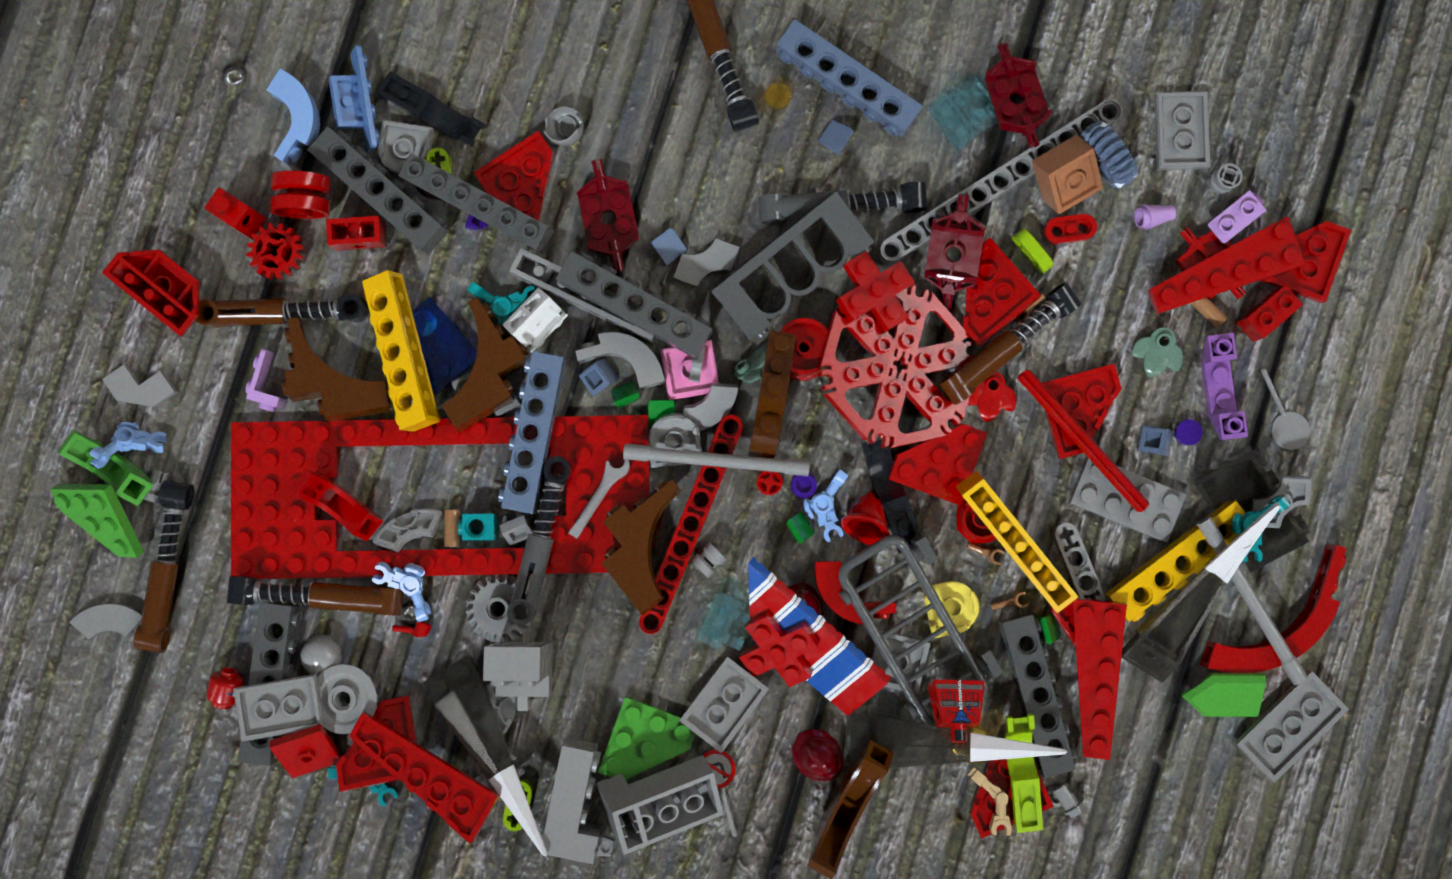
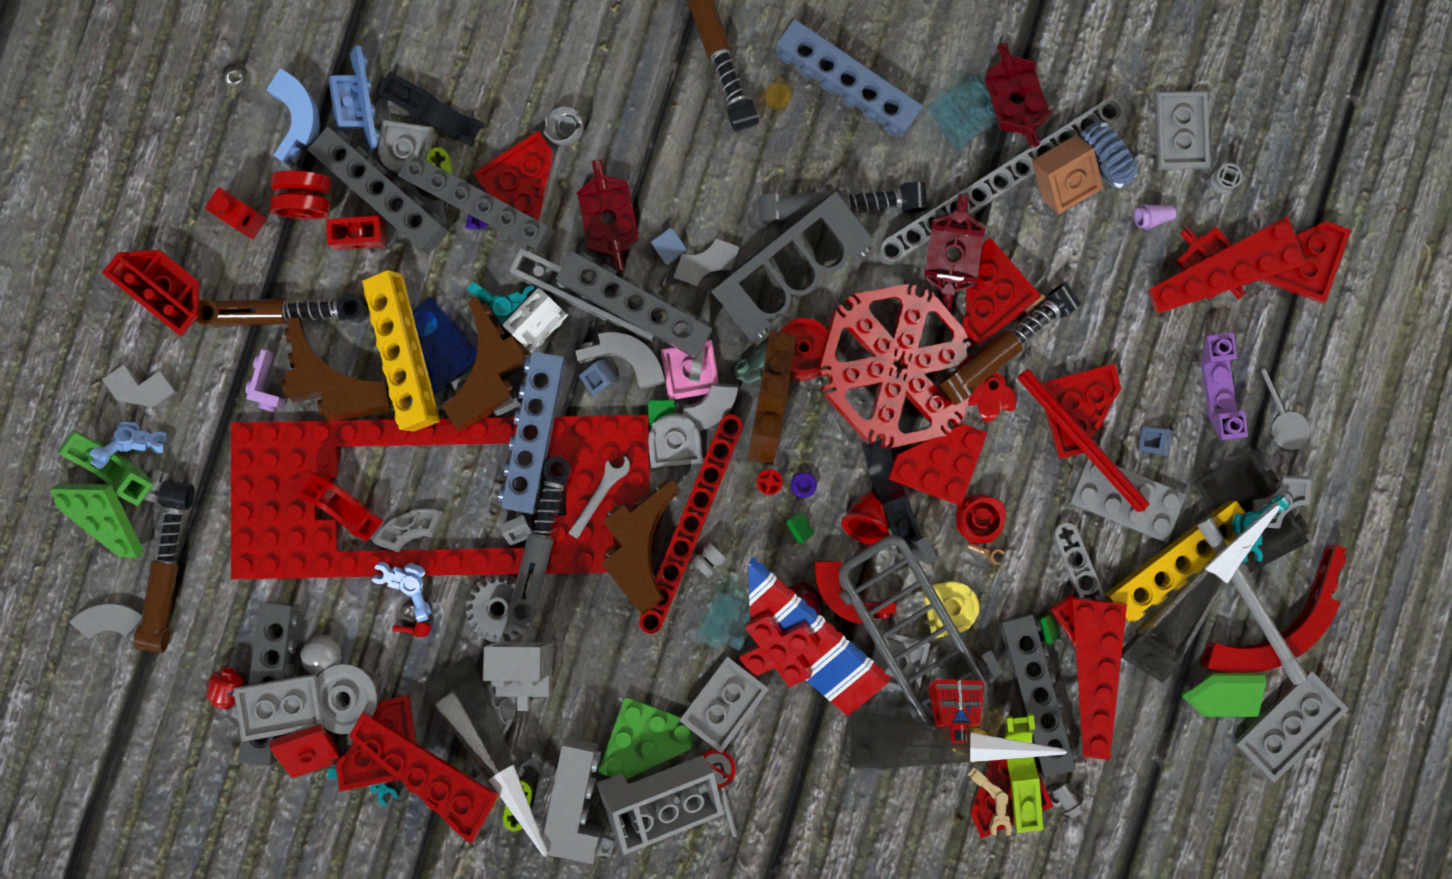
(267, 252): red gear -> none
(325, 596): piece -> none
(451, 535): medium nougat axle -> none
(490, 529): teal brick -> none
(625, 394): green slope -> none
(785, 466): light grey piece -> none
(817, 755): dark red piece -> none
(823, 504): light blue piece -> none
(836, 137): sand blue slope -> none
(847, 807): reddish brown arch -> none
(875, 291): red plate -> none
(1013, 601): medium nougat hand -> none
(1016, 541): yellow brick -> none
(1032, 251): lime beam -> none
(1069, 229): red plate -> none
(1157, 356): sand green plate -> none
(1188, 432): dark purple tile -> none
(1210, 312): medium nougat axle -> none
(1237, 216): lavender bracket -> none
(1269, 313): red brick -> none

